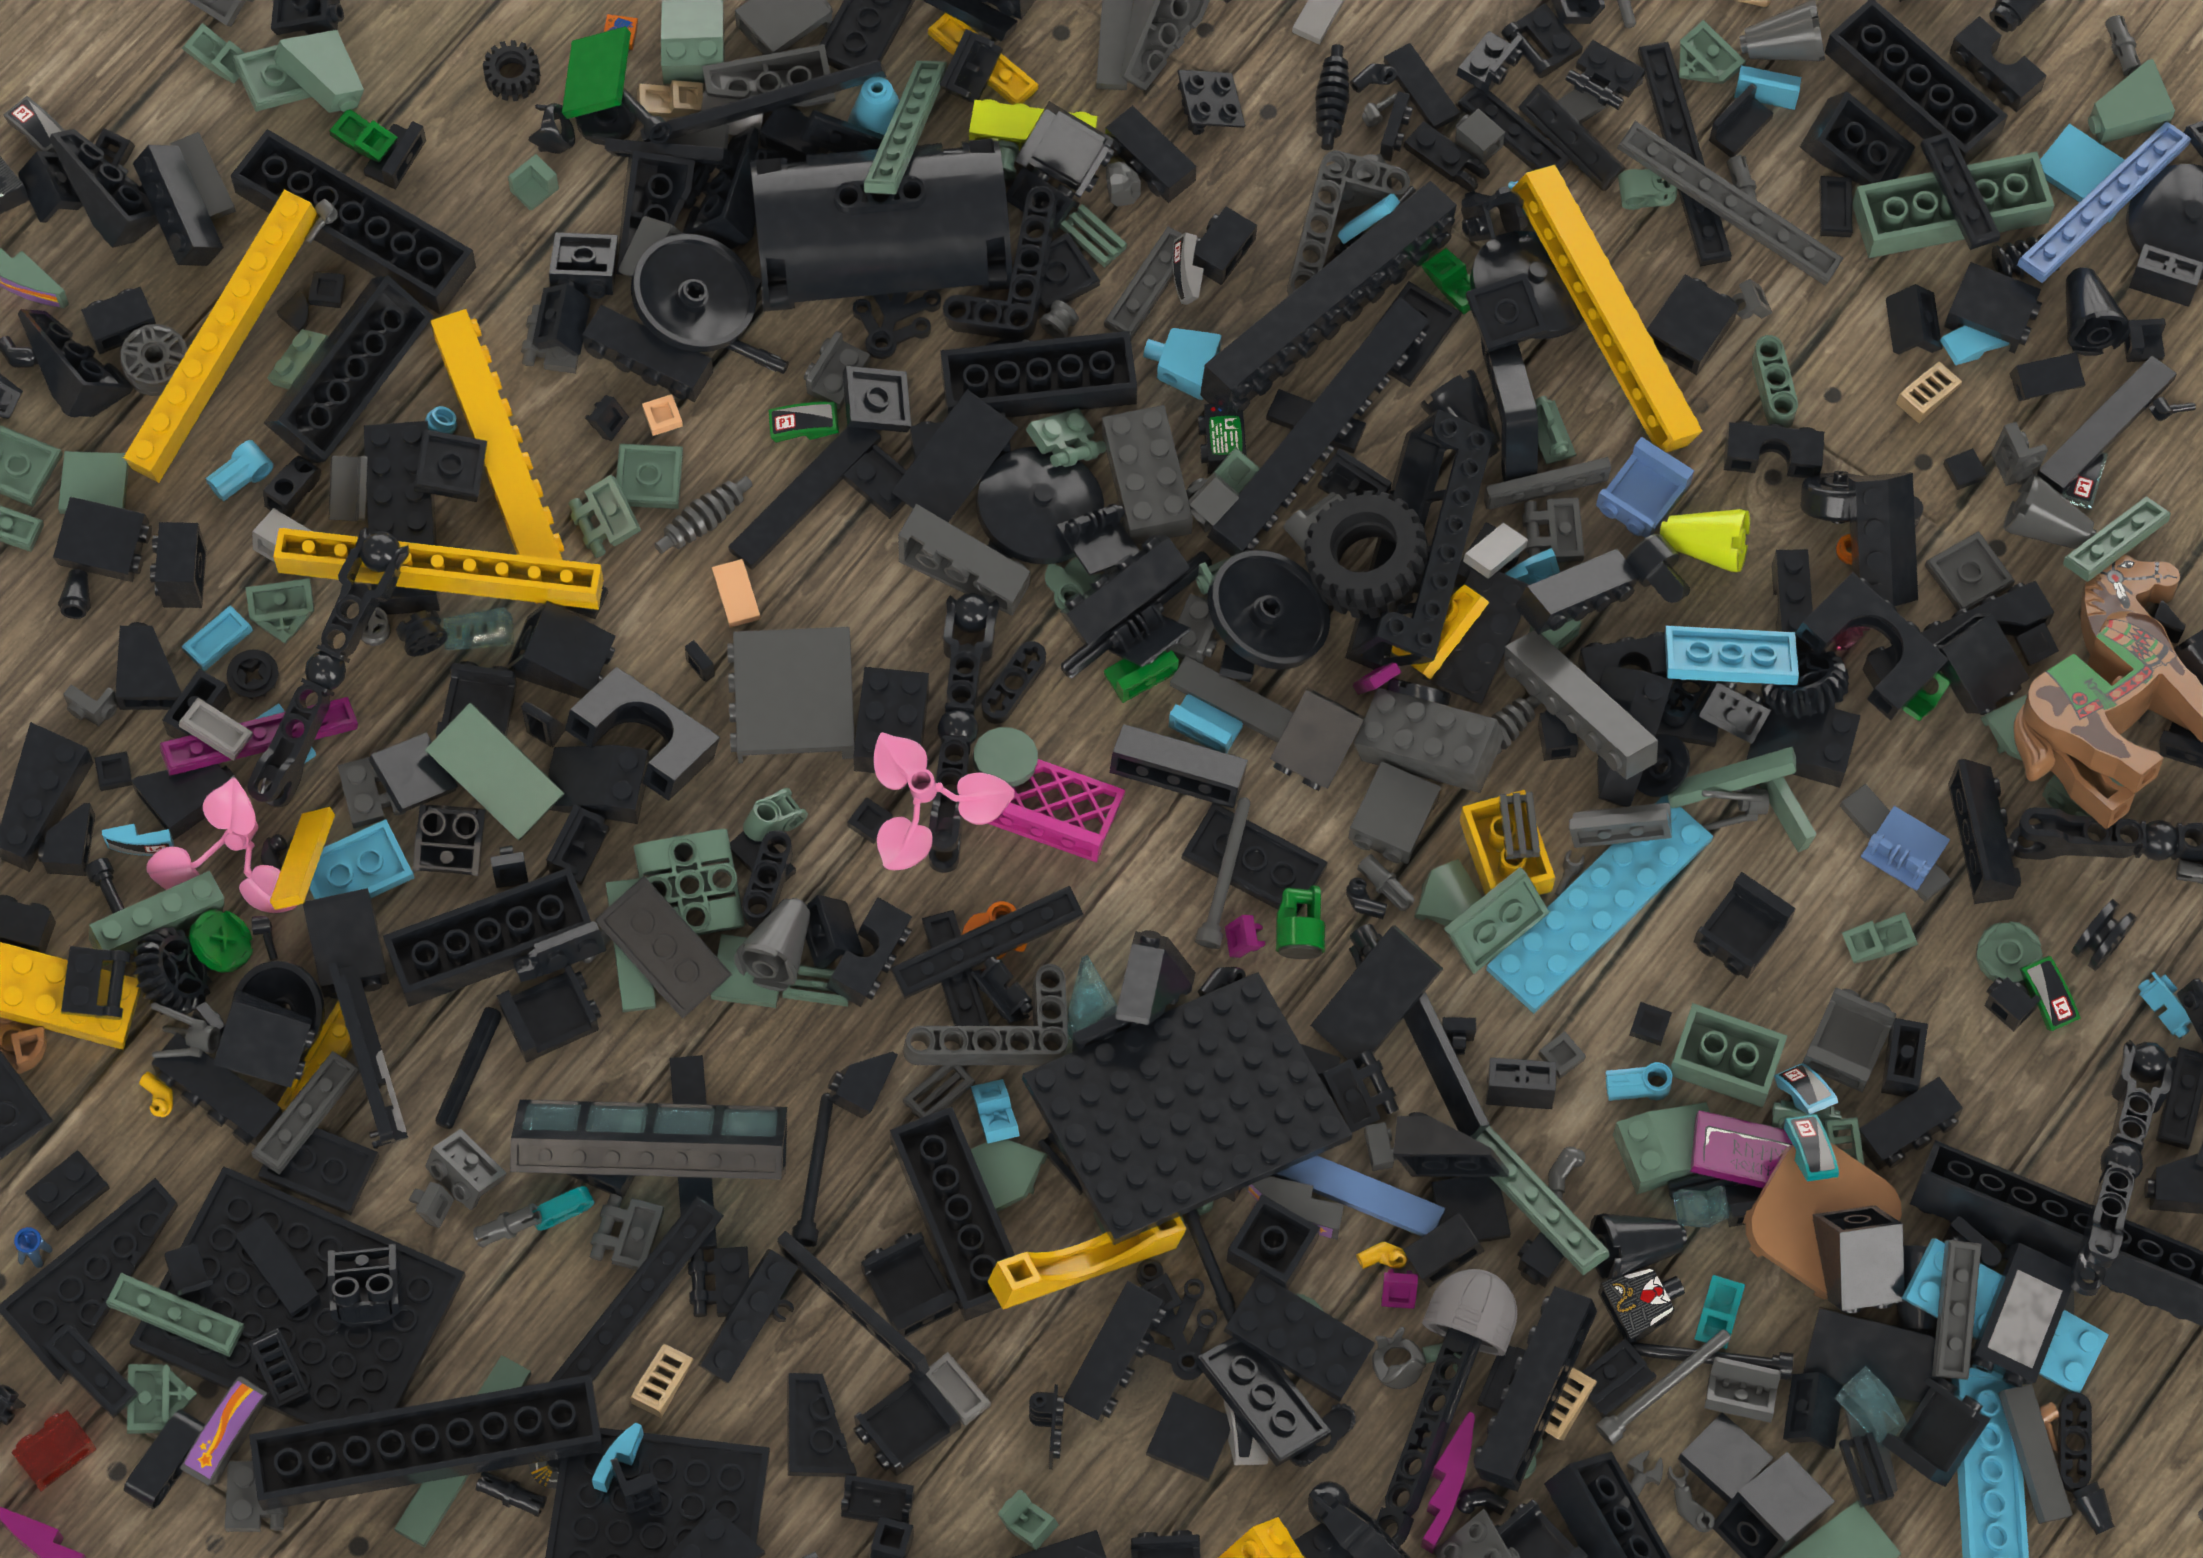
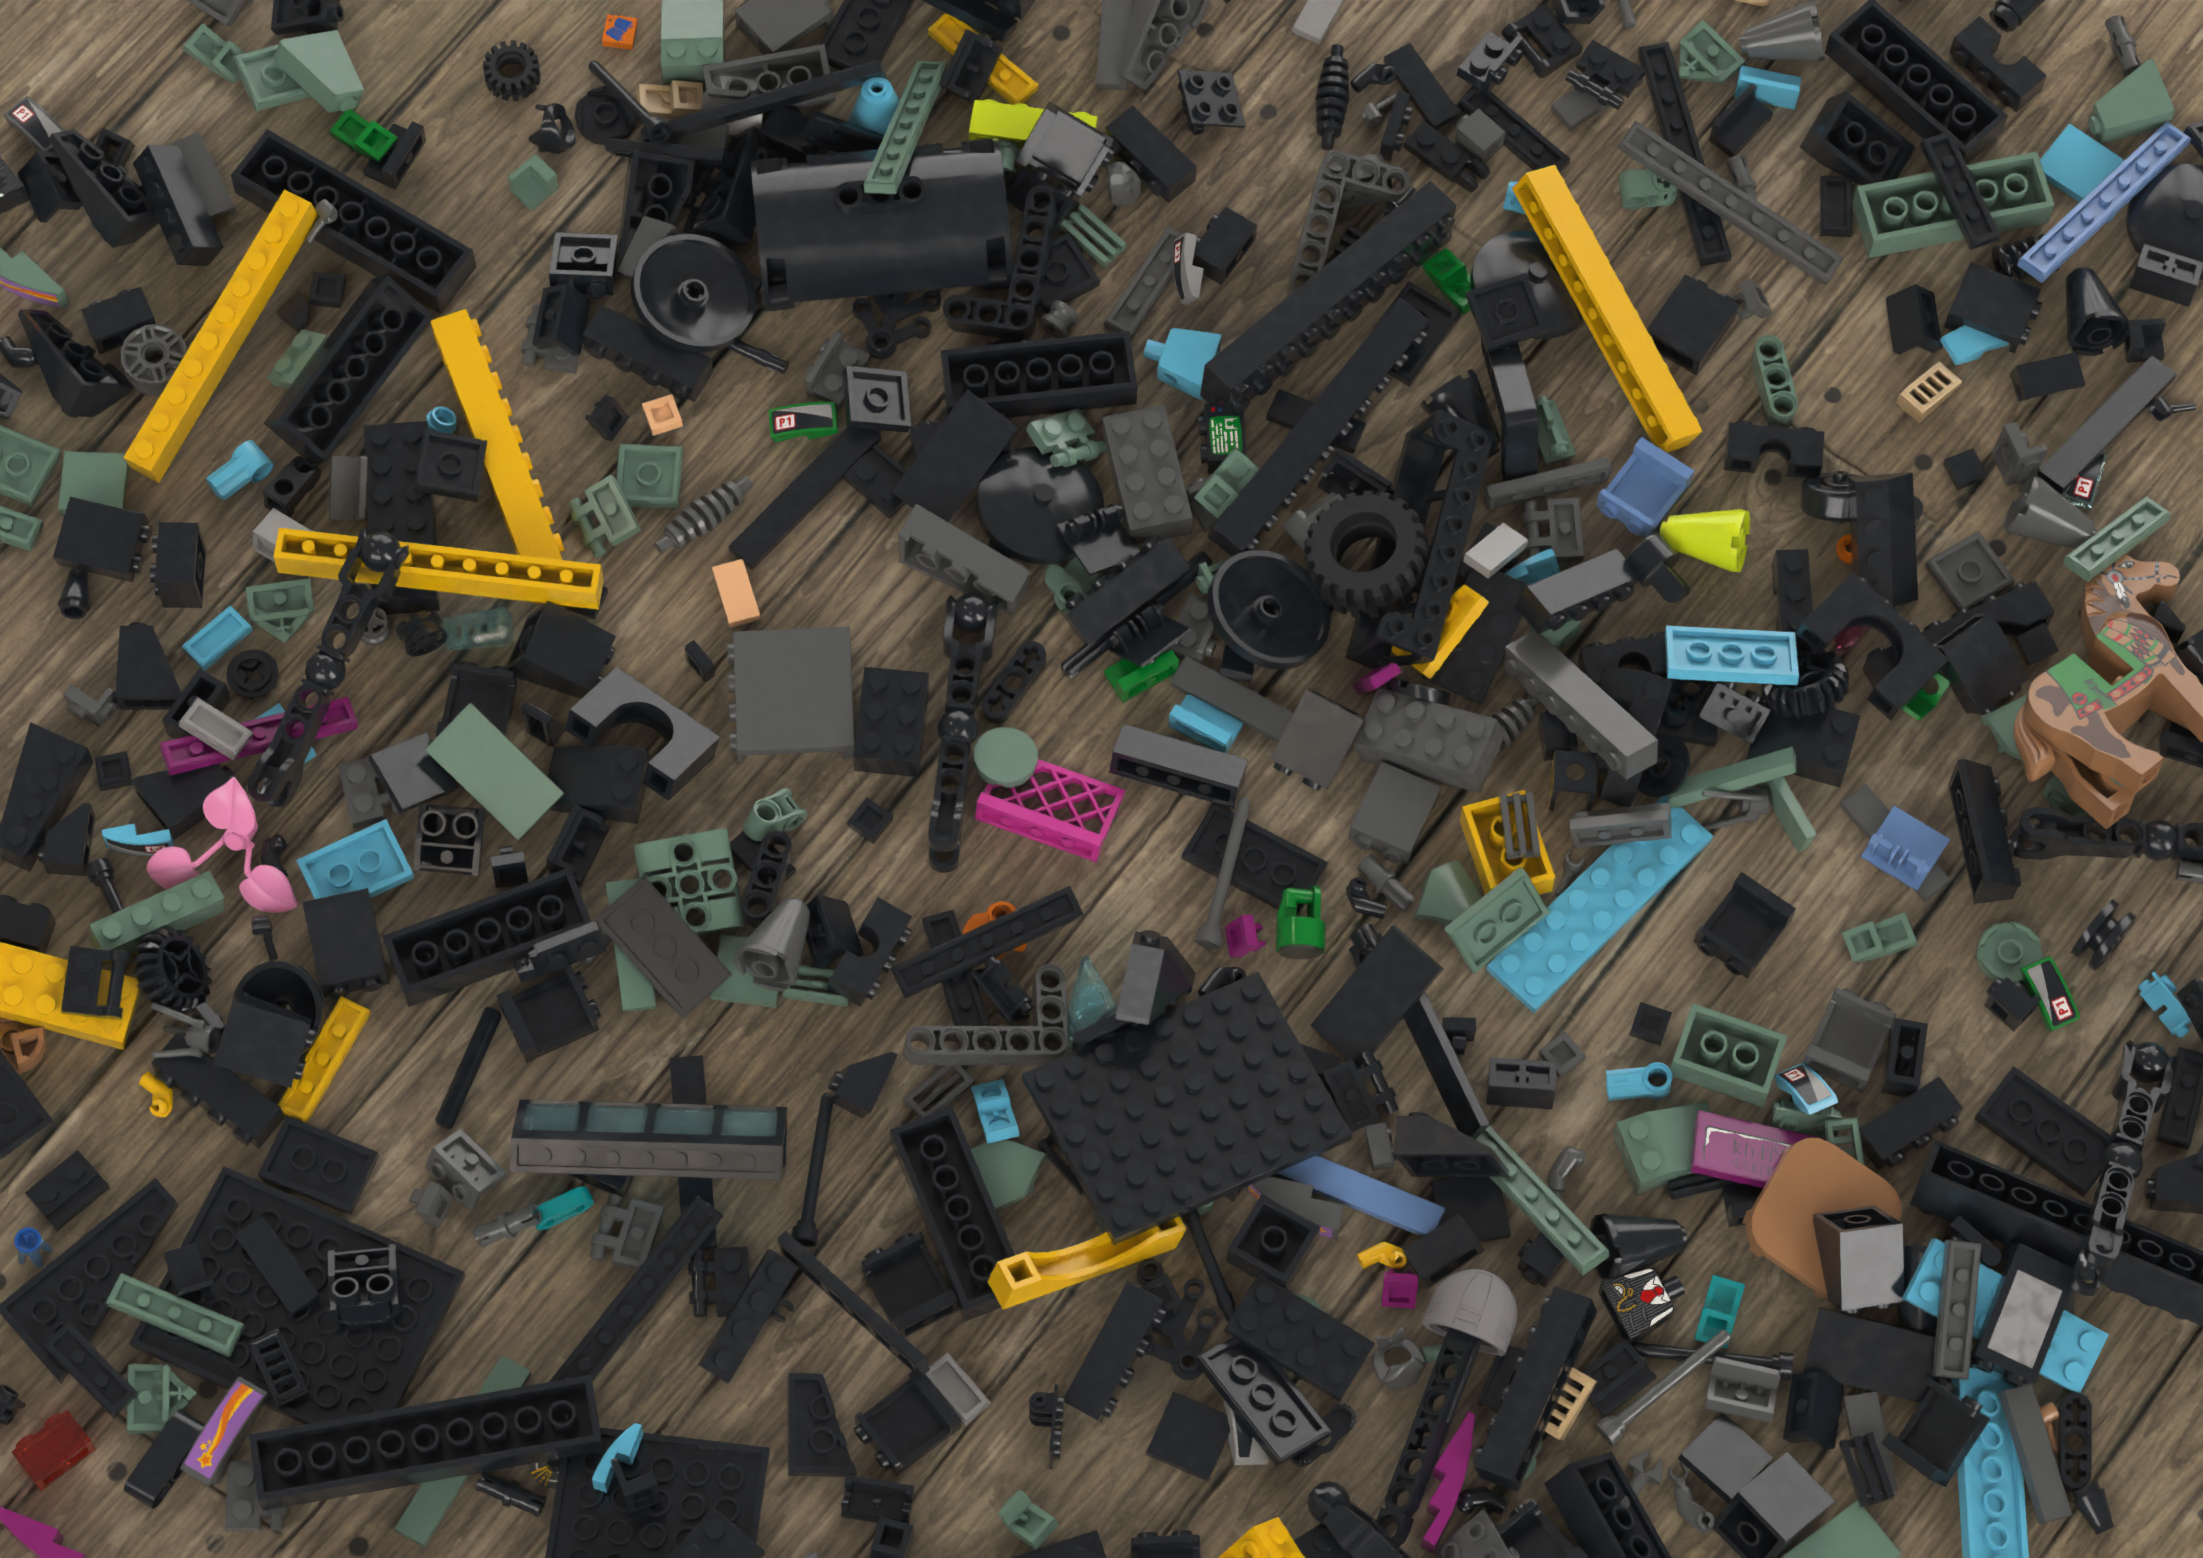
(221, 940): green tile -> none
(302, 858): yellow tile -> none
(305, 1112): dark grey tile -> none
(368, 1054): black piece -> none
(596, 72): green tile -> none
(650, 1404): tan slope -> none
(905, 761): bright pink plant -> none
(1212, 500): dark grey brick -> none
(1368, 218): medium azure tile -> none
(1476, 215): black piece -> none
(1561, 782): none -> black piece
(1571, 137): black tile -> none
(1701, 1207): clear light blue bracket -> none
(1812, 1146): slope -> none
(1872, 1405): clear light blue slope -> none
(2045, 1130): none -> black tile

